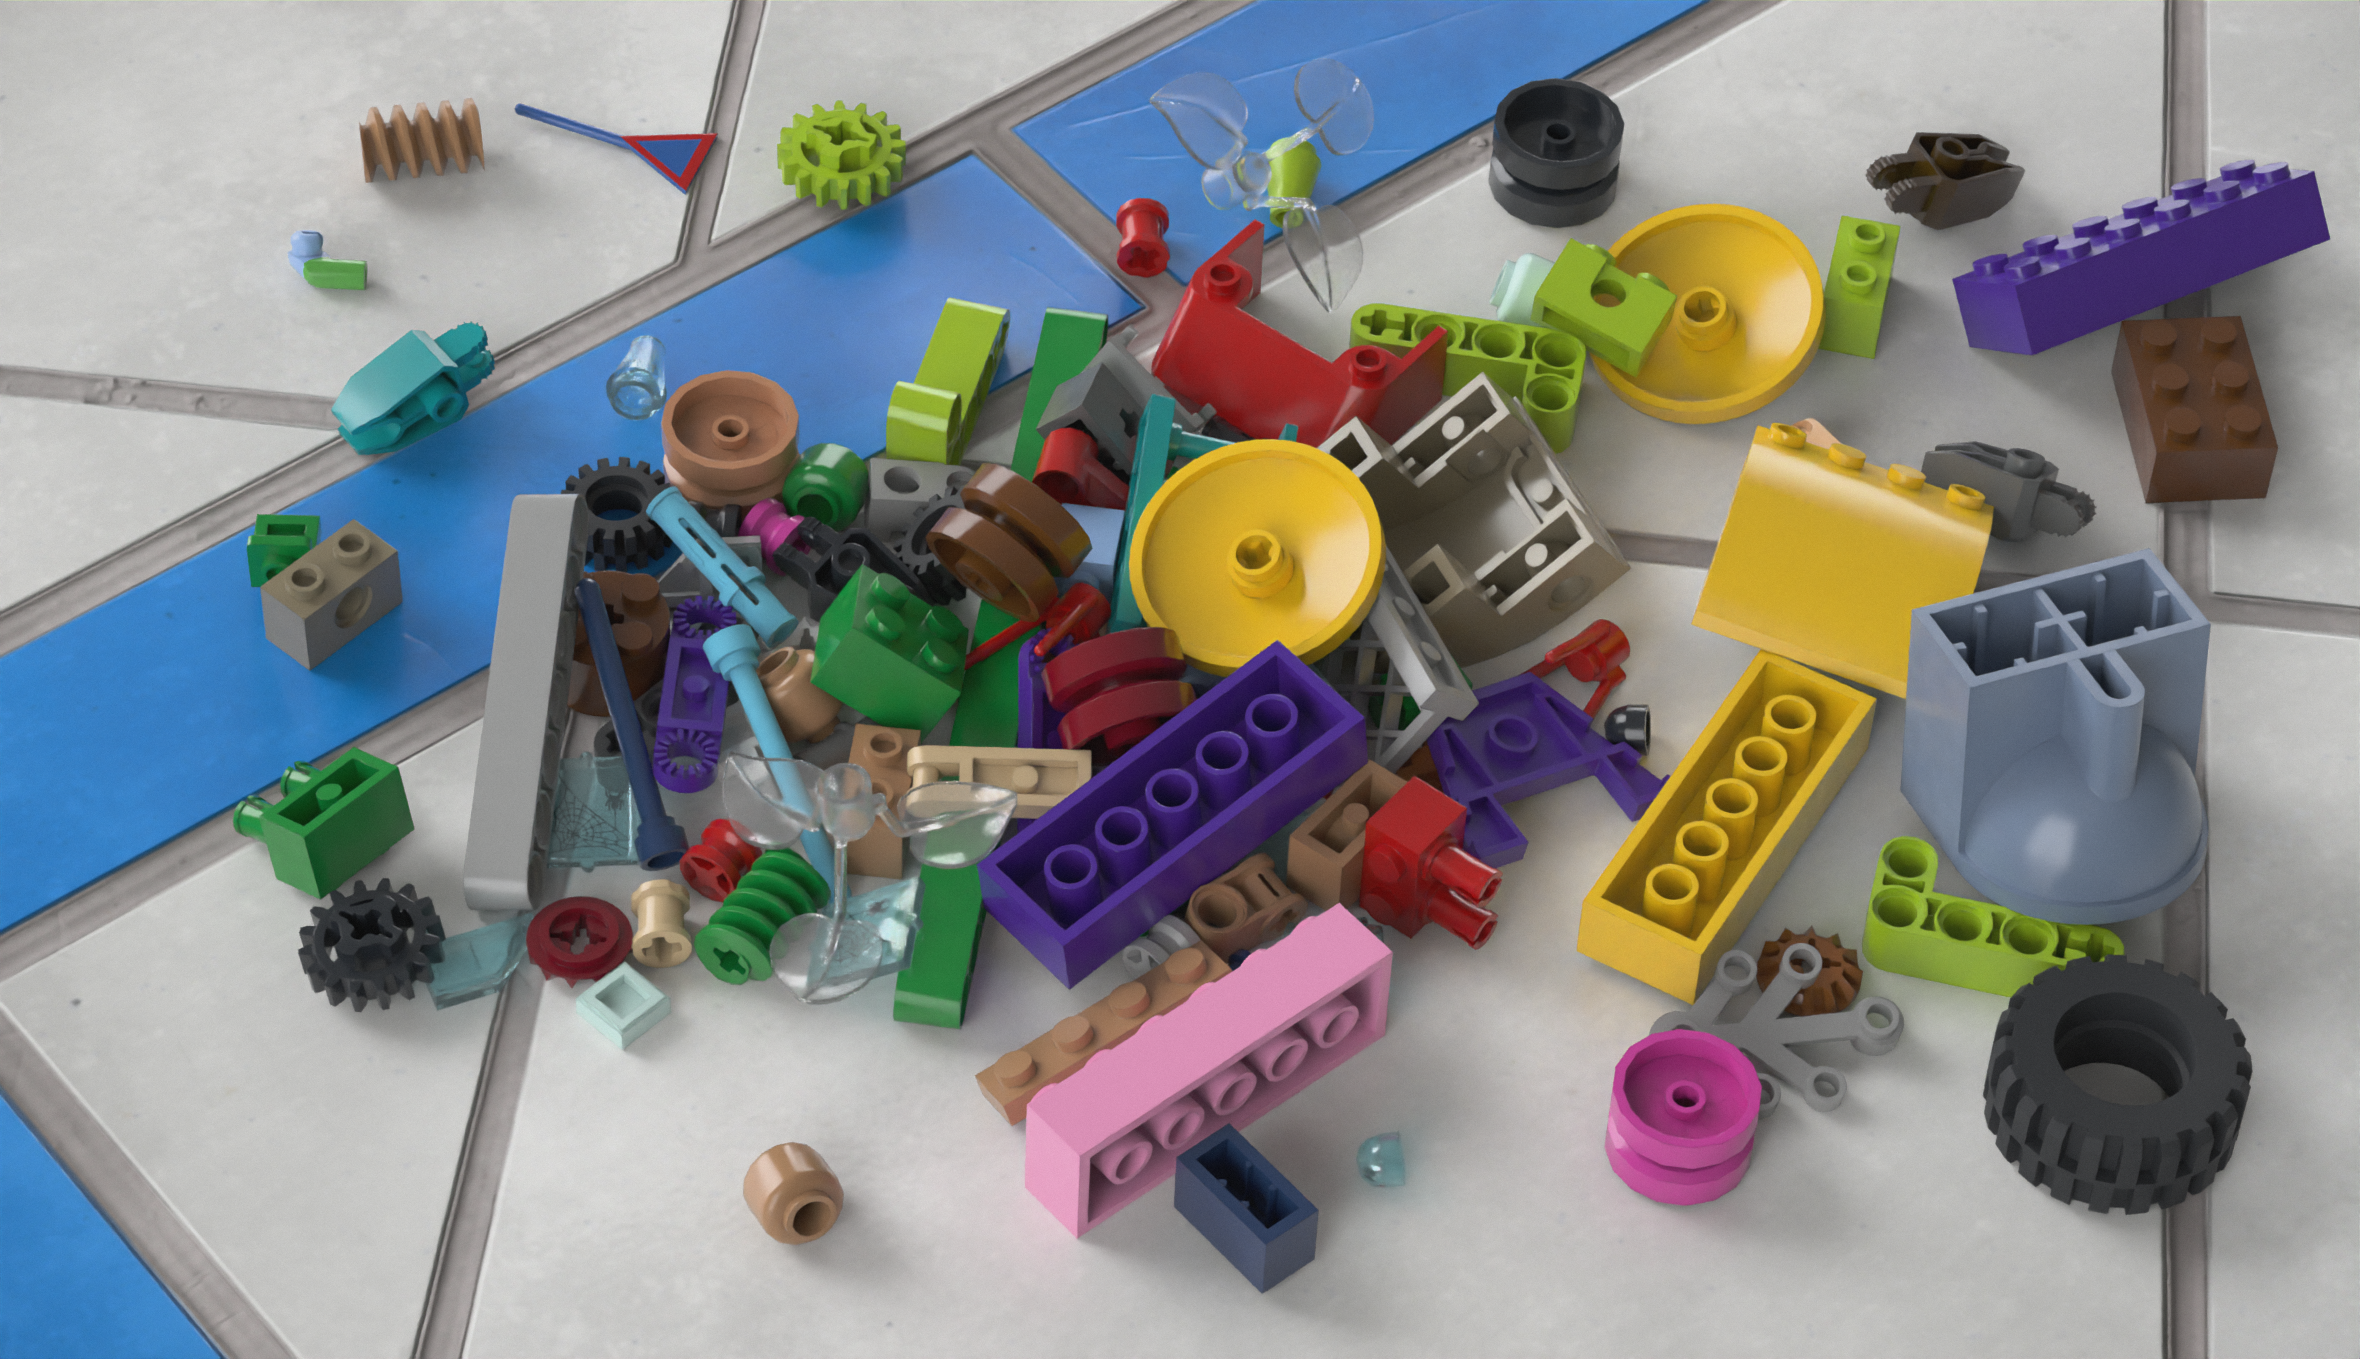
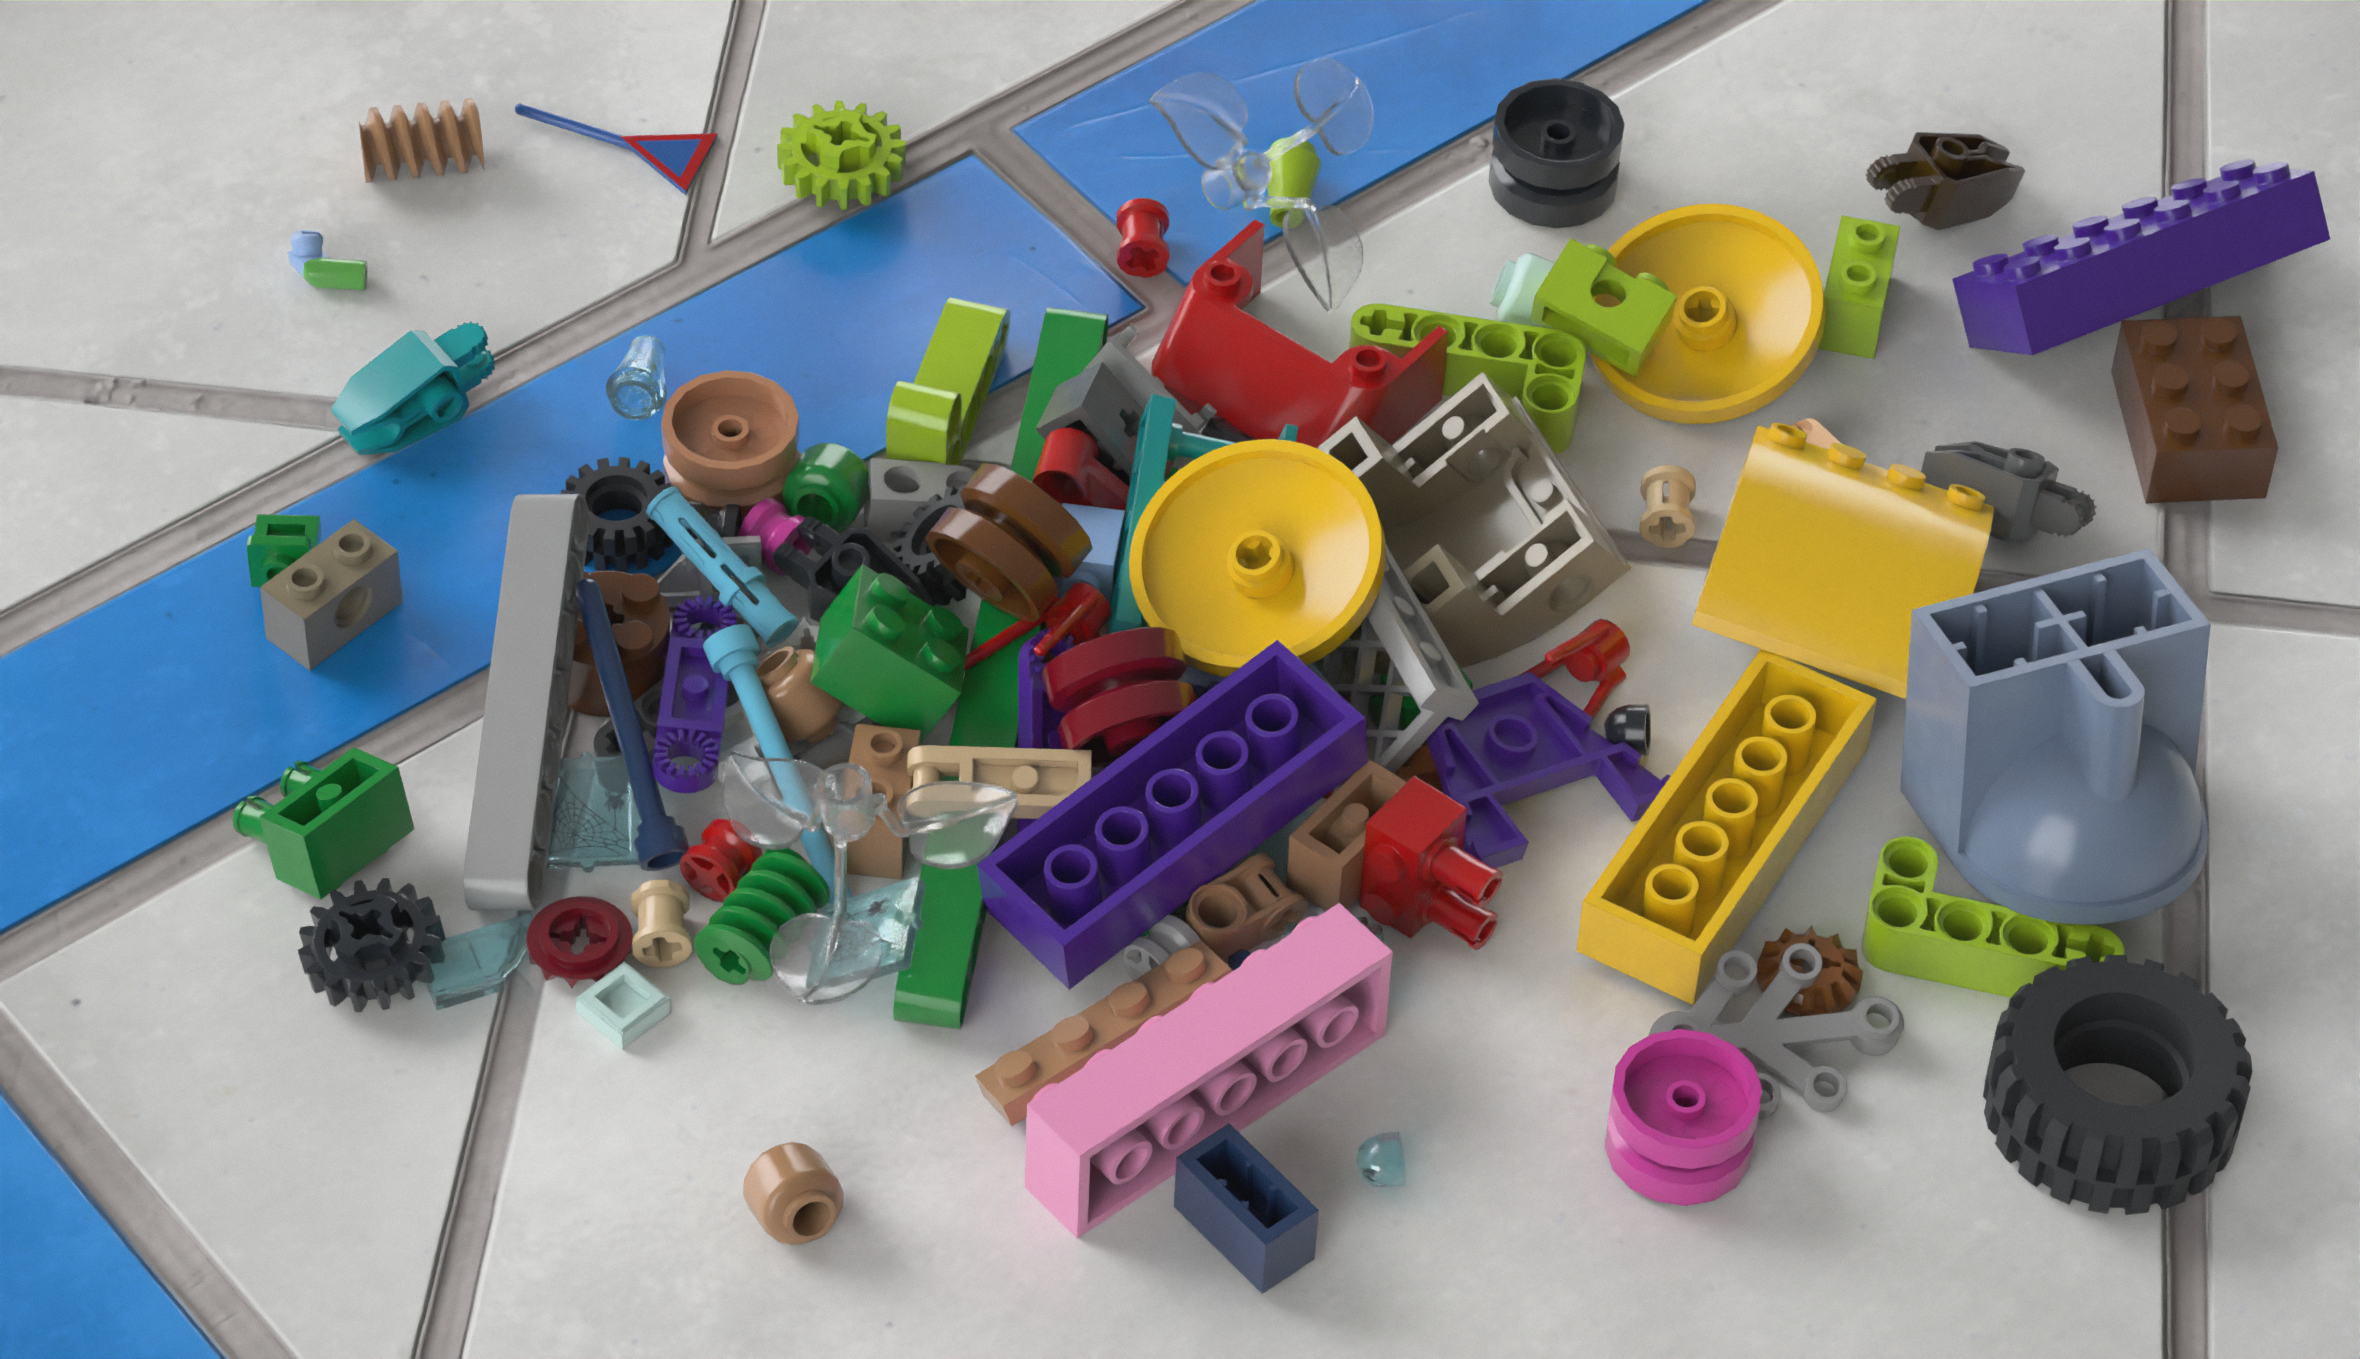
(1659, 507): none -> tan bush

